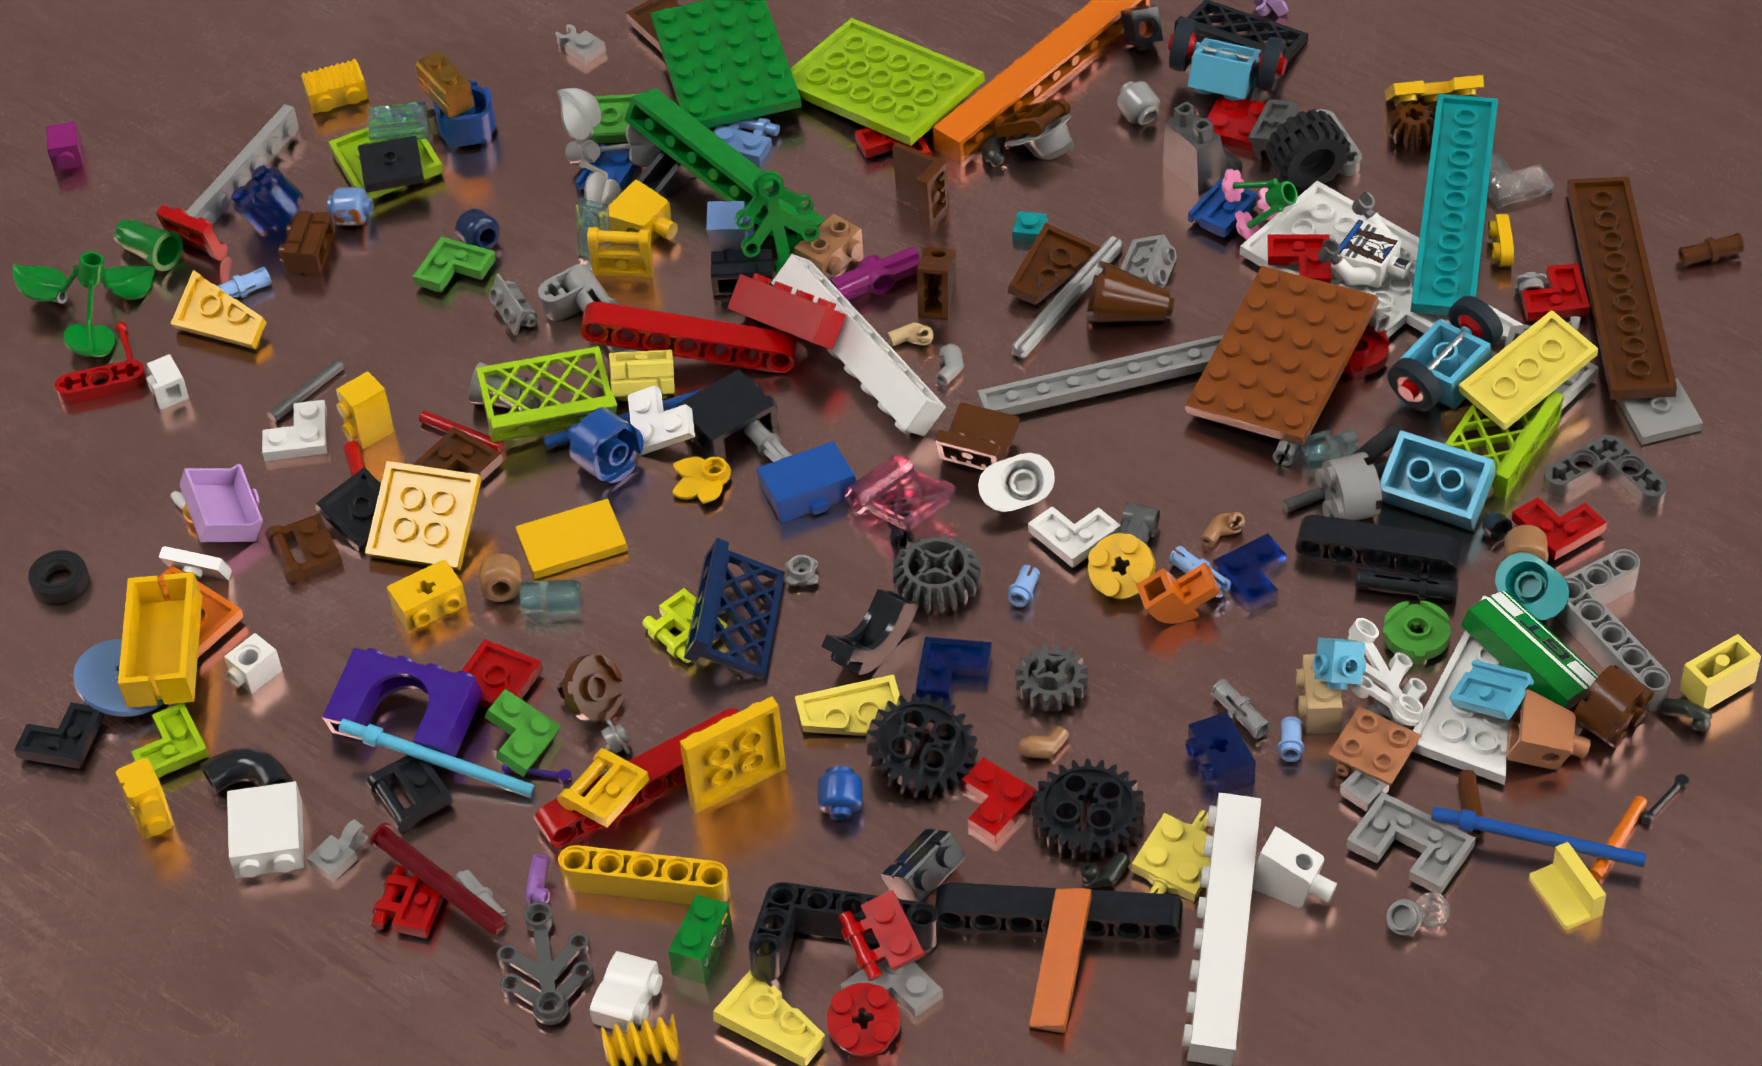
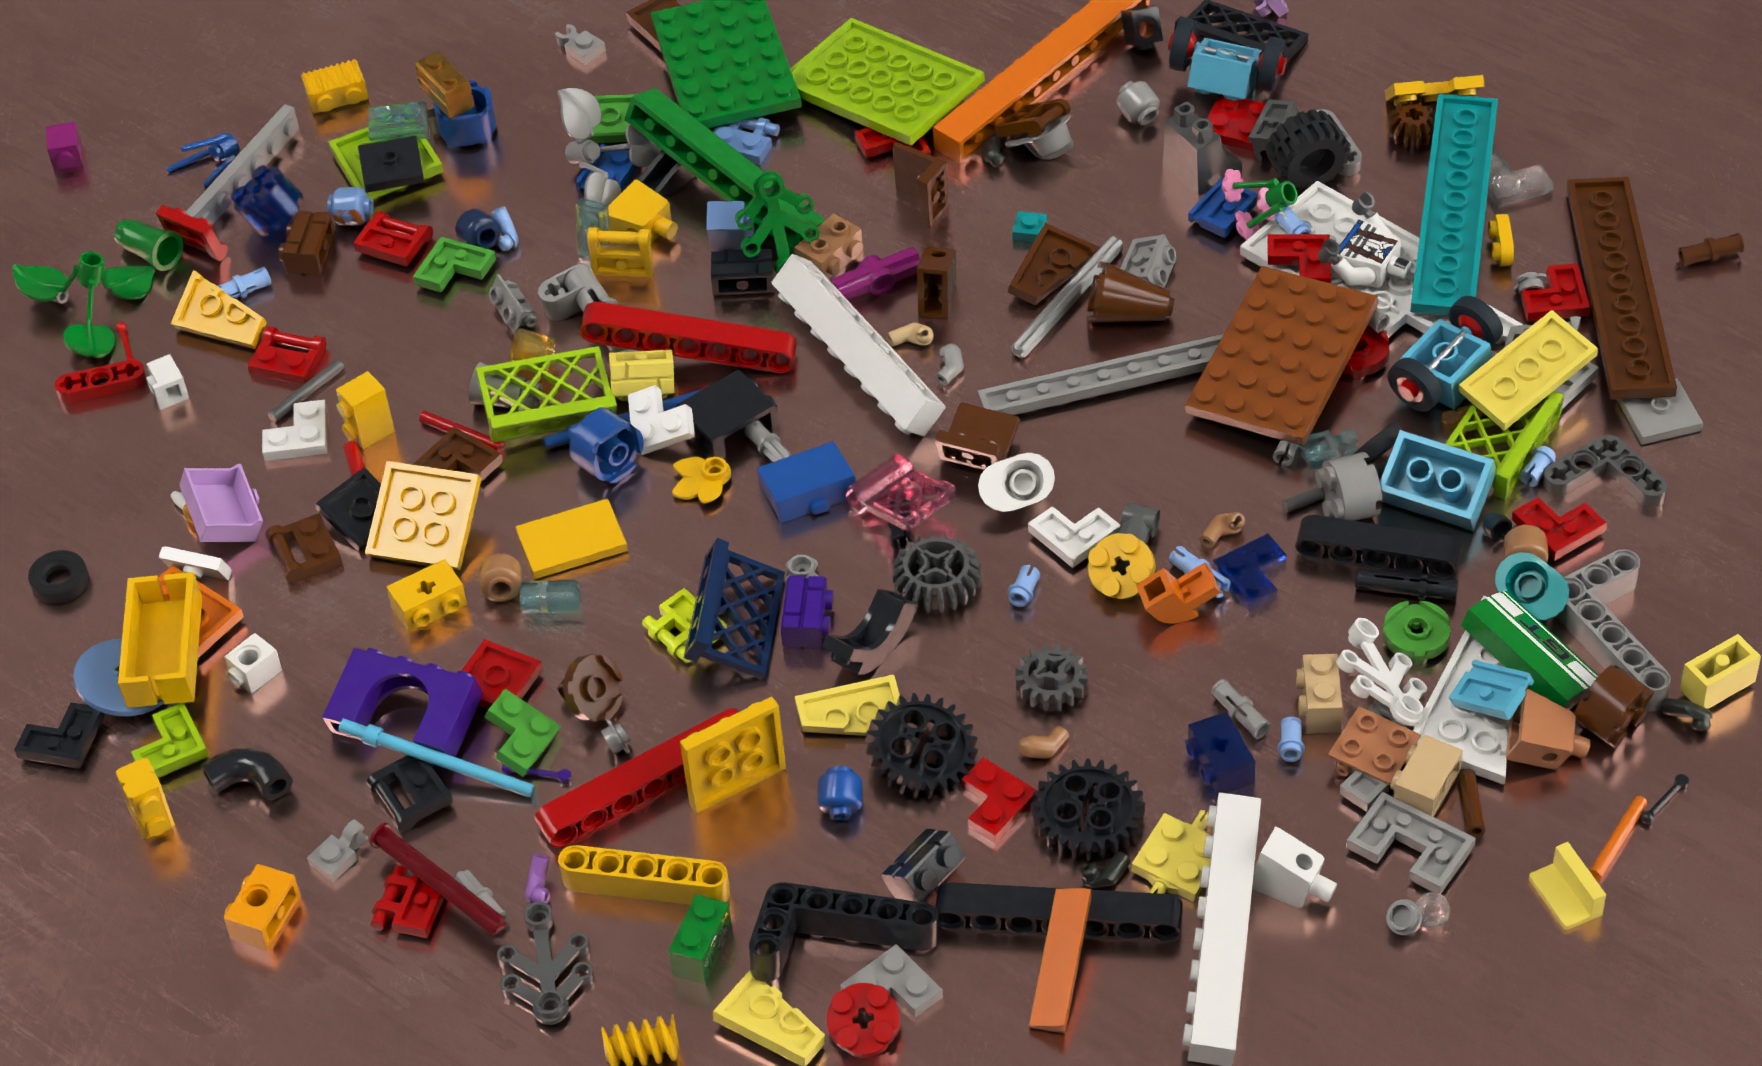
(222, 147): none -> blue plant
(261, 906): none -> light orange brick
(265, 829): white brick -> none
(284, 363): none -> red plate
(392, 239): none -> red plate
(509, 235): none -> light blue arm
(529, 345): none -> clear yellow piece
(610, 793): yellow plate -> none
(625, 991): white brick -> none
(787, 311): red brick -> none
(805, 612): none -> dark purple brick
(892, 931): red plate -> none
(946, 657): clear blue plate -> none
(1292, 224): none -> light blue pin
(1339, 662): medium azure brick -> none
(1427, 774): none -> tan brick
(1468, 820): blue bar -> none
(1535, 468): none -> light blue pin

